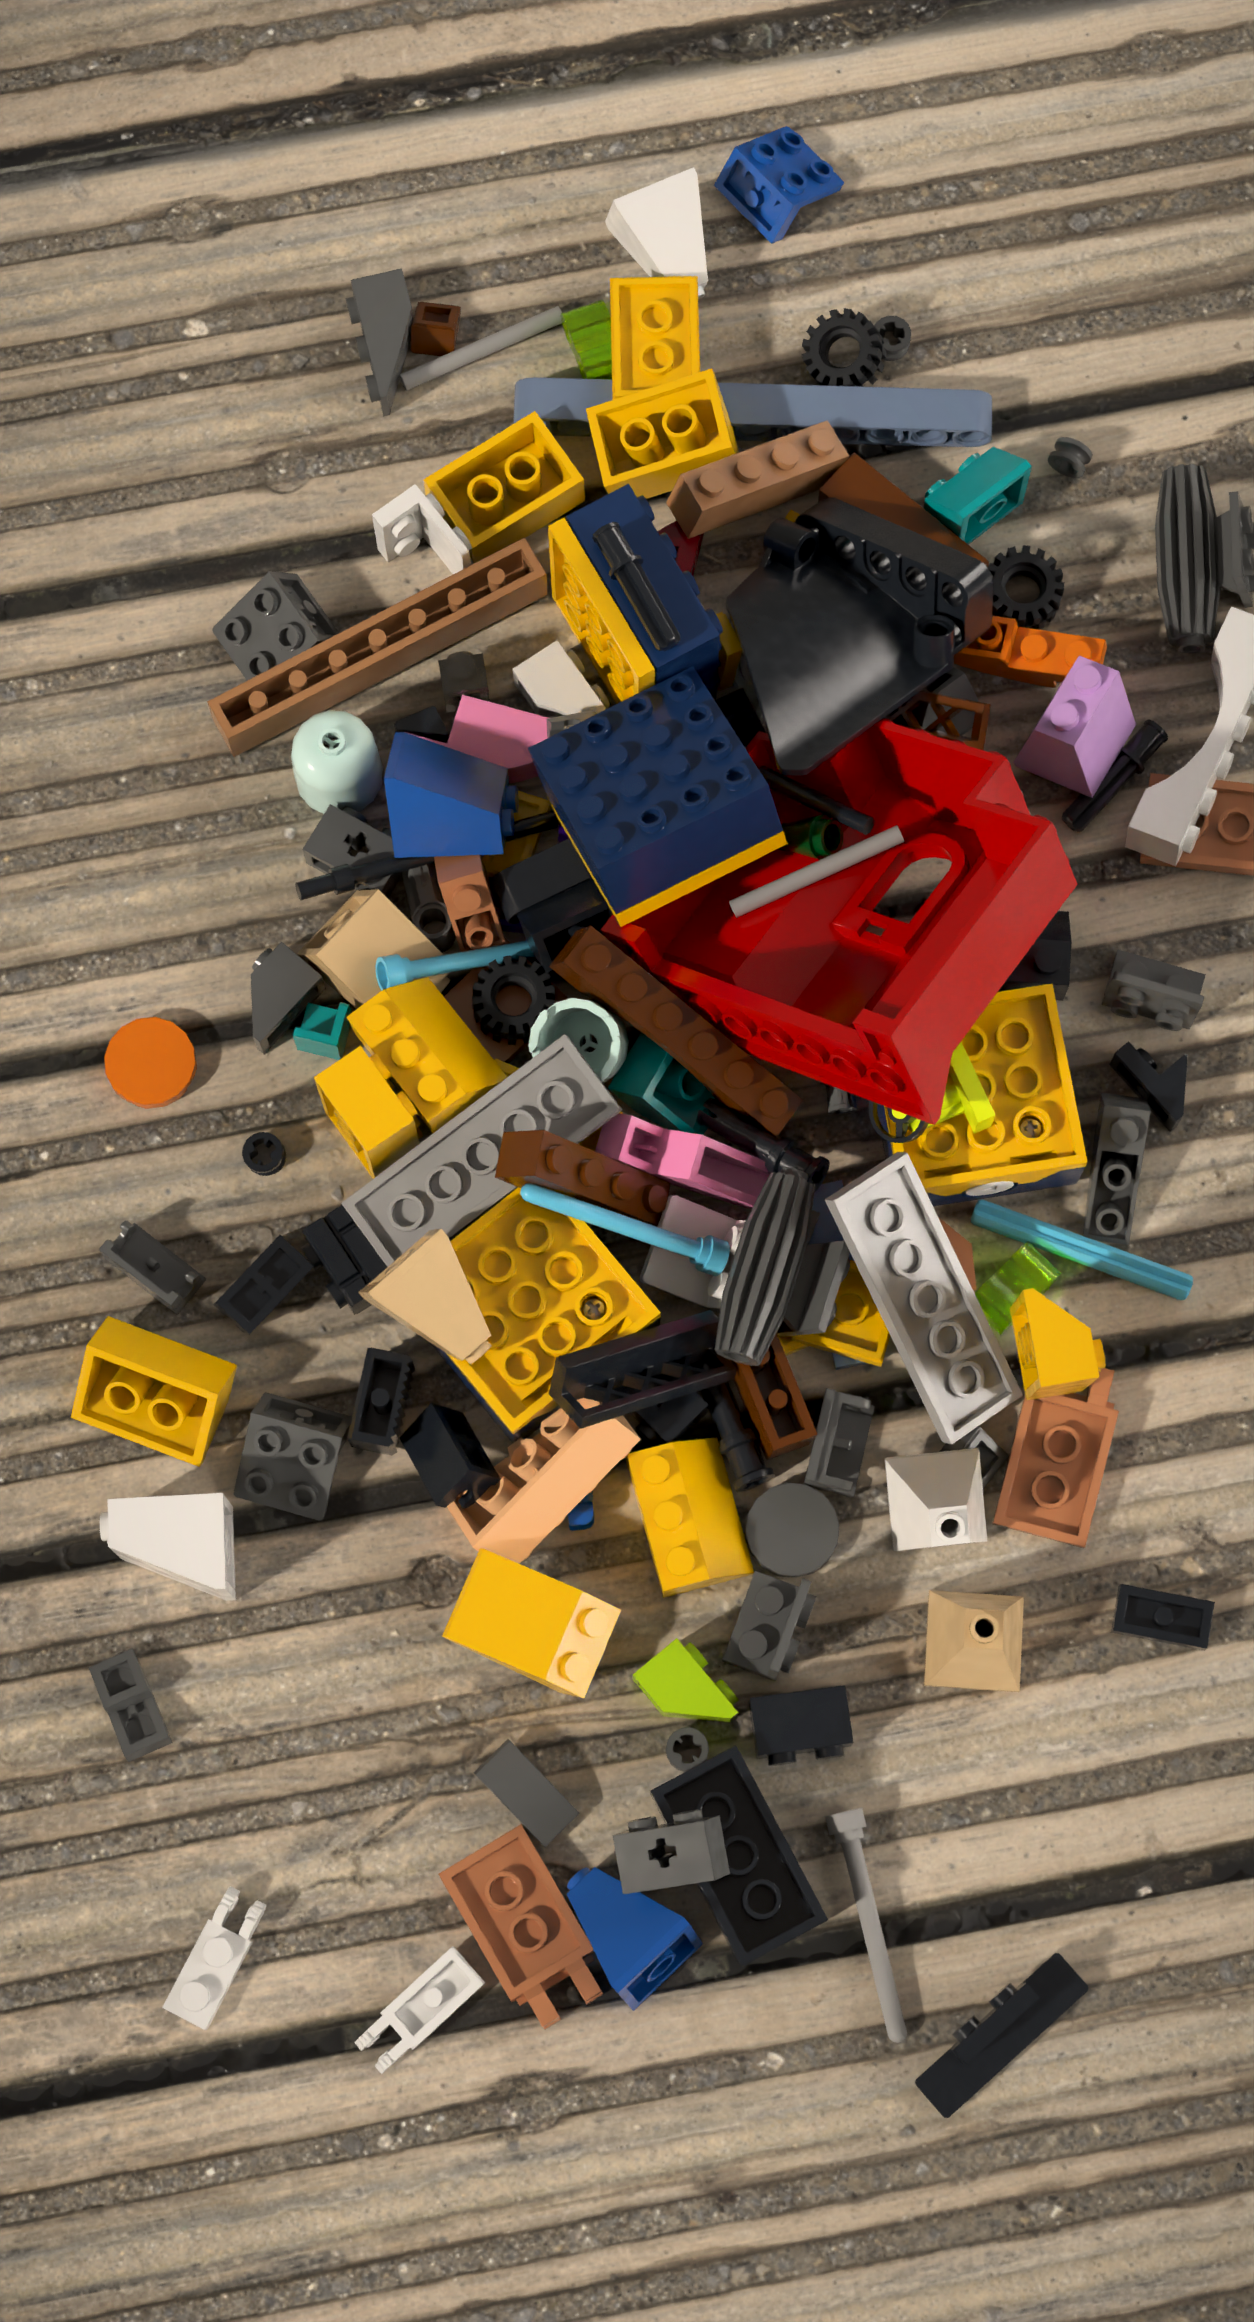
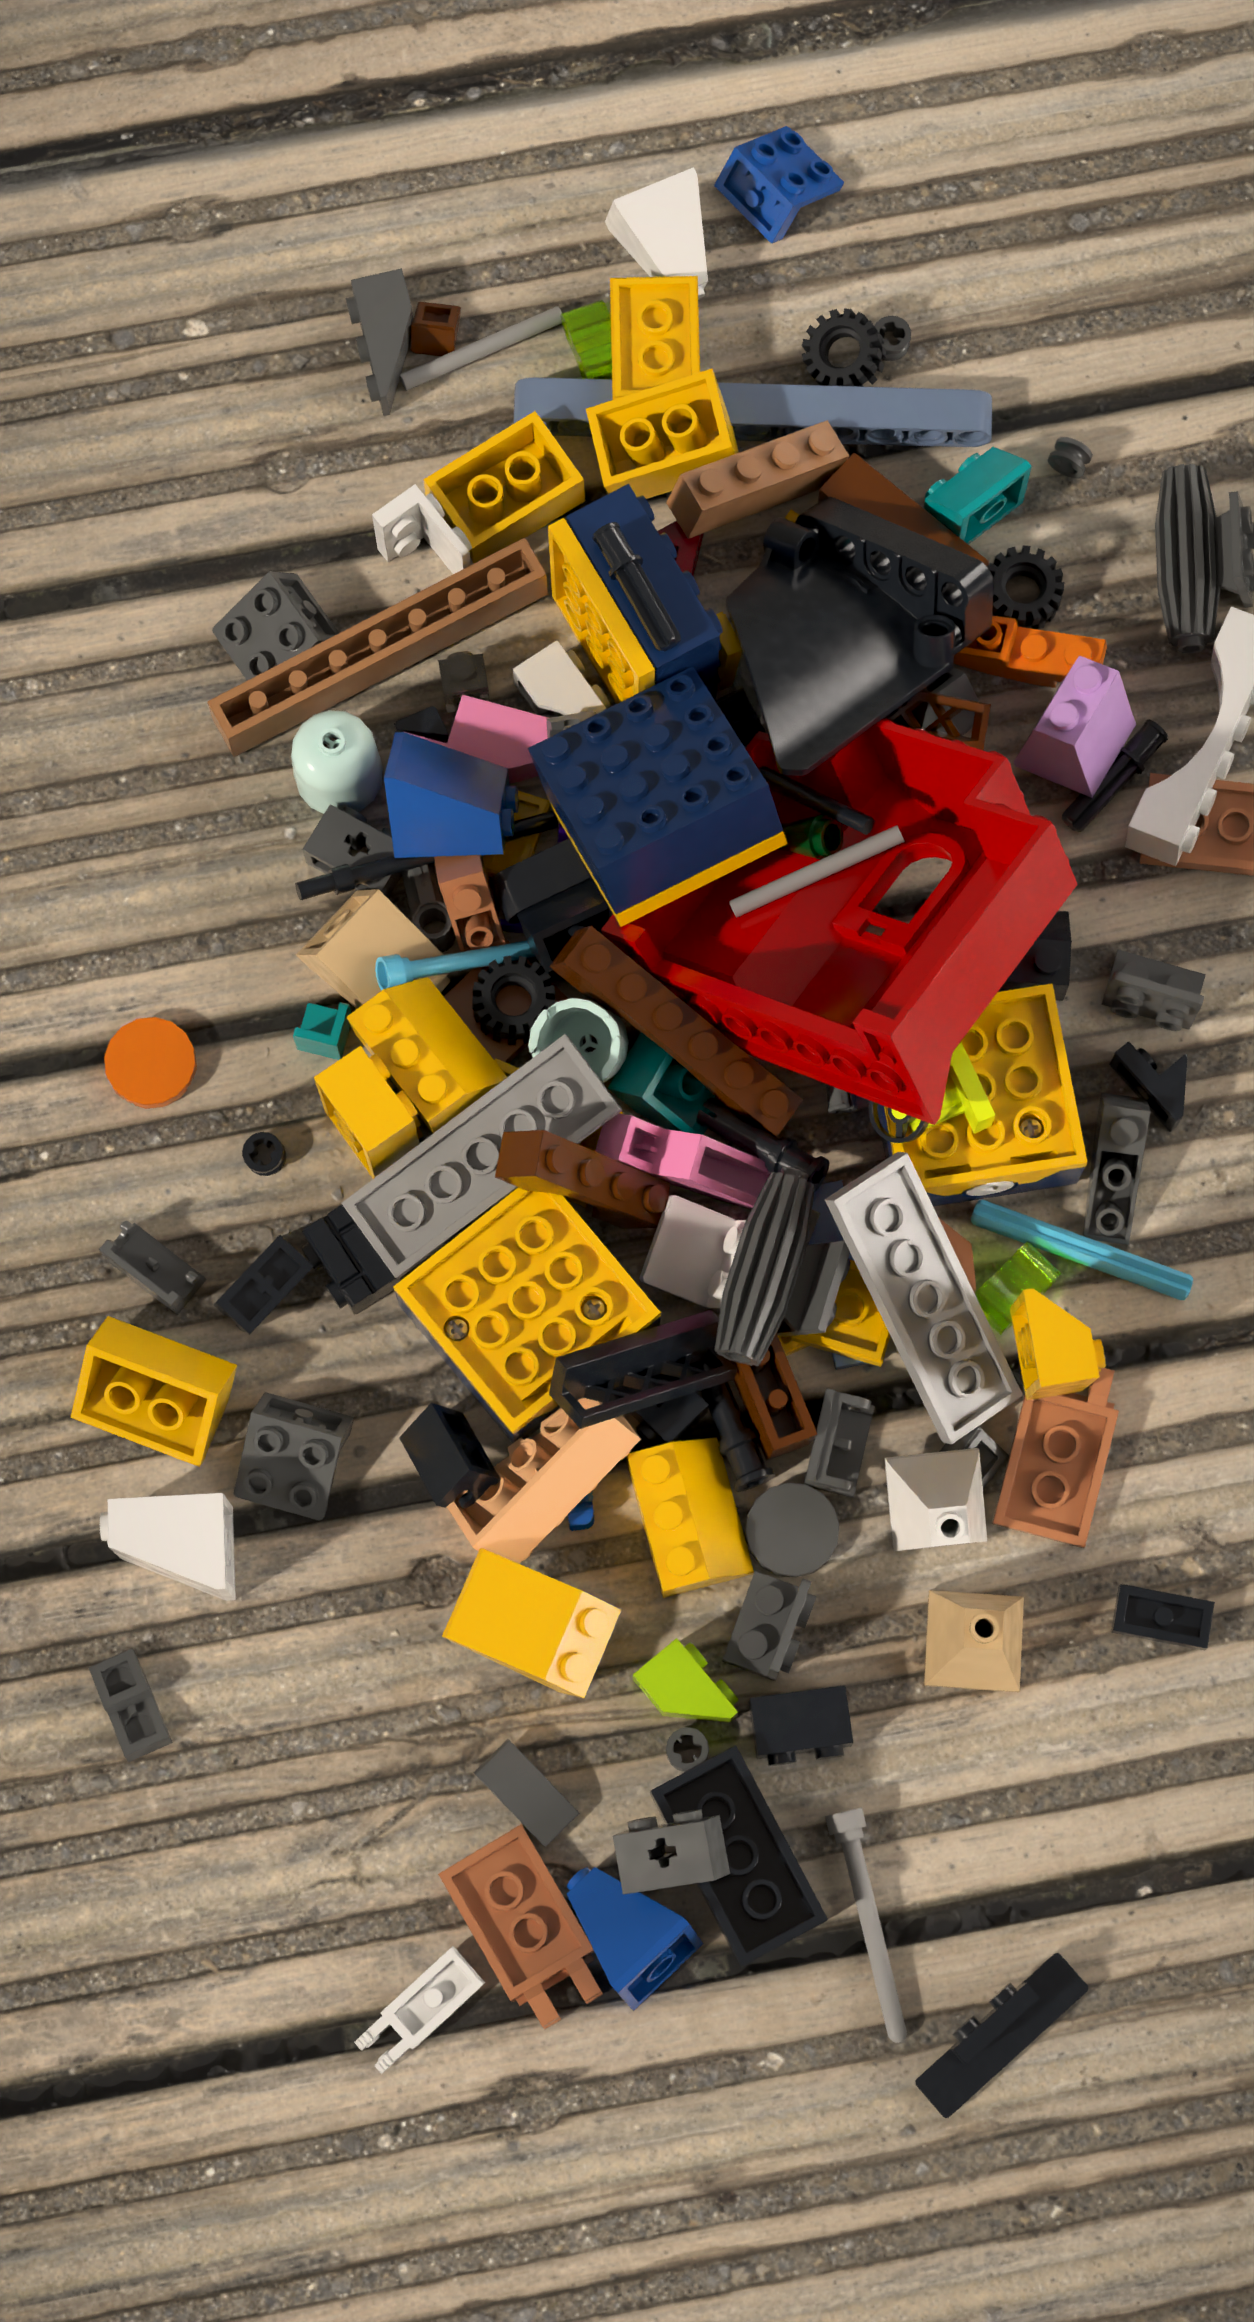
(213, 1963): white hinge -> none
(280, 993): dark grey slope -> none
(381, 1401): black brick -> none
(432, 1297): tan slope -> none
(706, 1253): medium azure piece -> none

